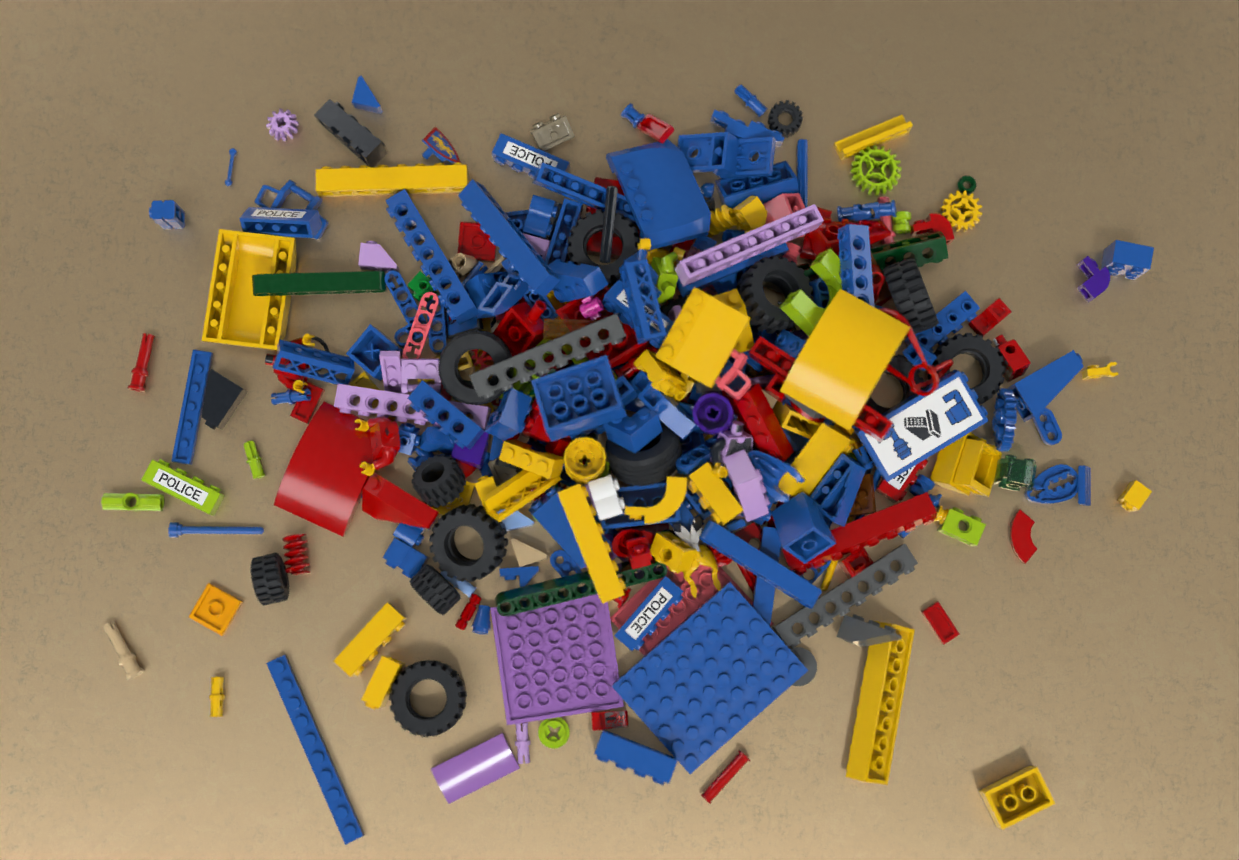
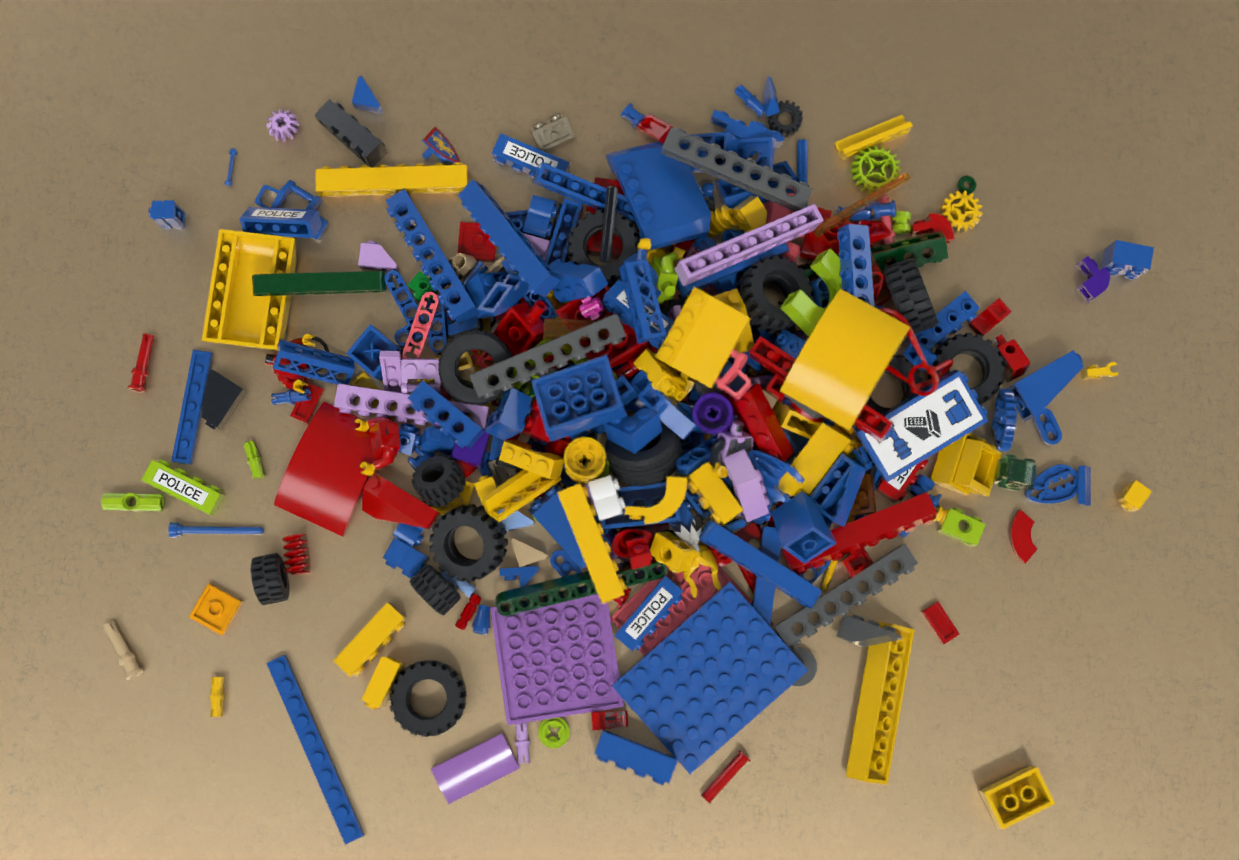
(726, 173): none -> dark grey brick
(770, 98): none -> blue slope
(862, 204): none -> clear orange tile

